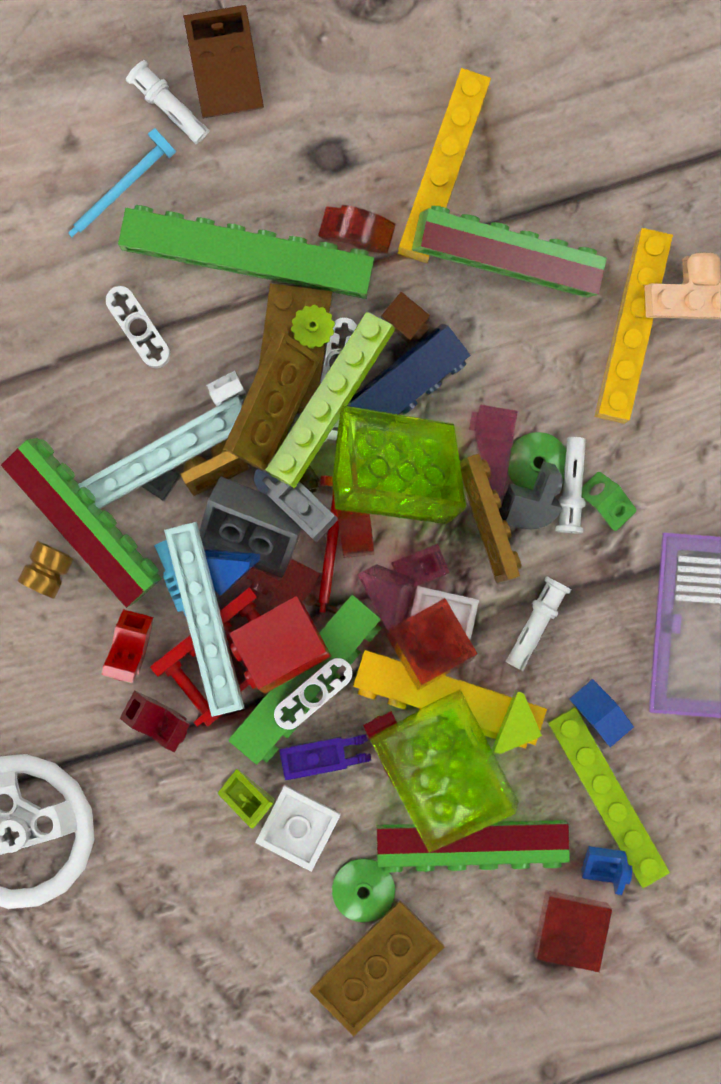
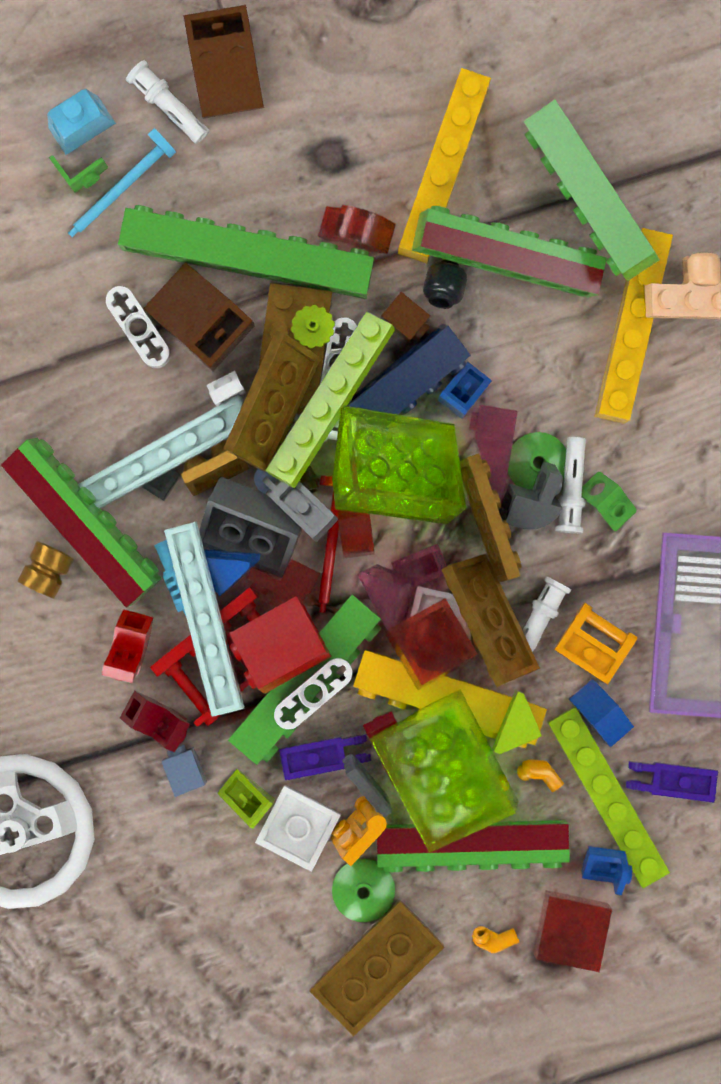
(78, 120): none -> medium azure torso
(85, 178): none -> bright green bracket
(183, 770): none -> sand blue brick
(199, 316): none -> reddish brown slope
(349, 835): none -> light orange plate
(367, 785): none -> dark grey tile
(444, 284): none -> black head
(464, 390): none -> blue slope
(490, 619): none -> pearl gold plate
(493, 941): none -> light orange arm
(540, 770): none -> light orange arm
(590, 652): none -> light orange plate
(591, 191): none -> bright green brick
(676, 781): none -> dark purple hinge

